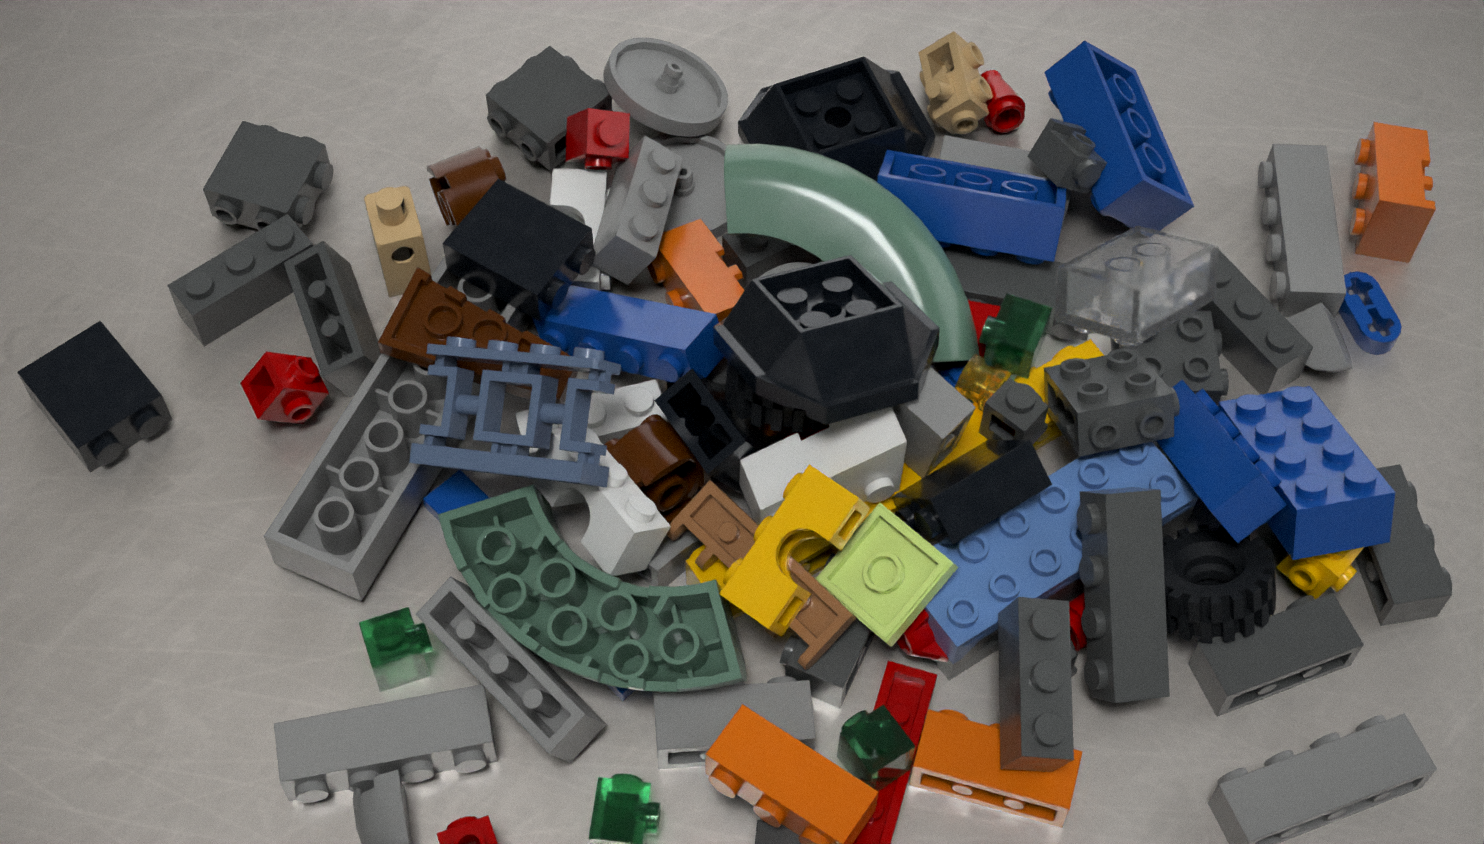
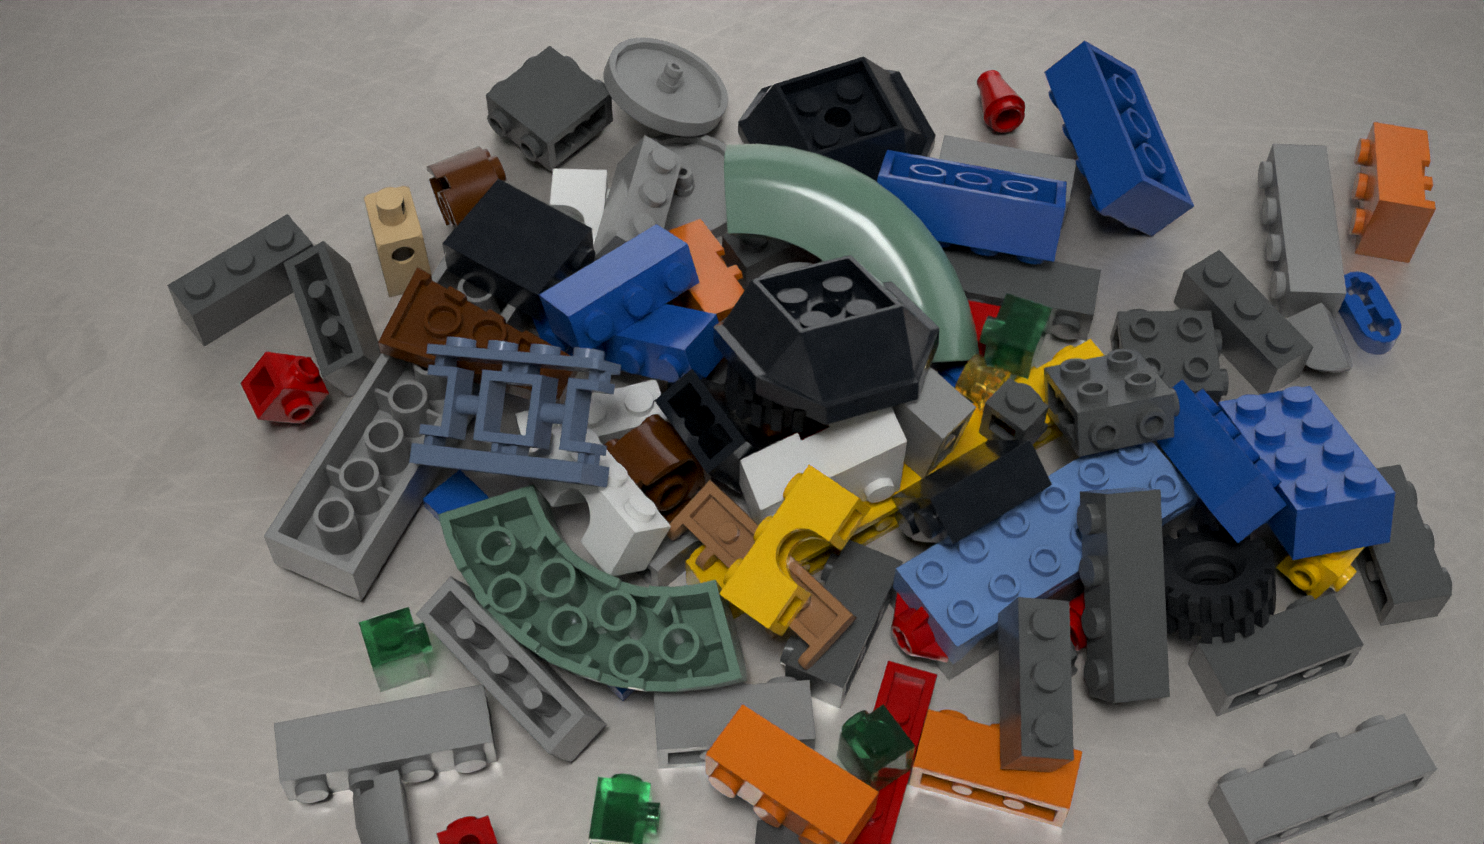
(95, 396): black brick -> none
(267, 177): dark grey brick -> none
(597, 138): red brick -> none
(619, 288): none -> blue brick
(886, 574): yellowish green tile -> none
(954, 84): tan brick -> none
(1067, 156): dark grey brick -> none
(1136, 284): clear brick -> none

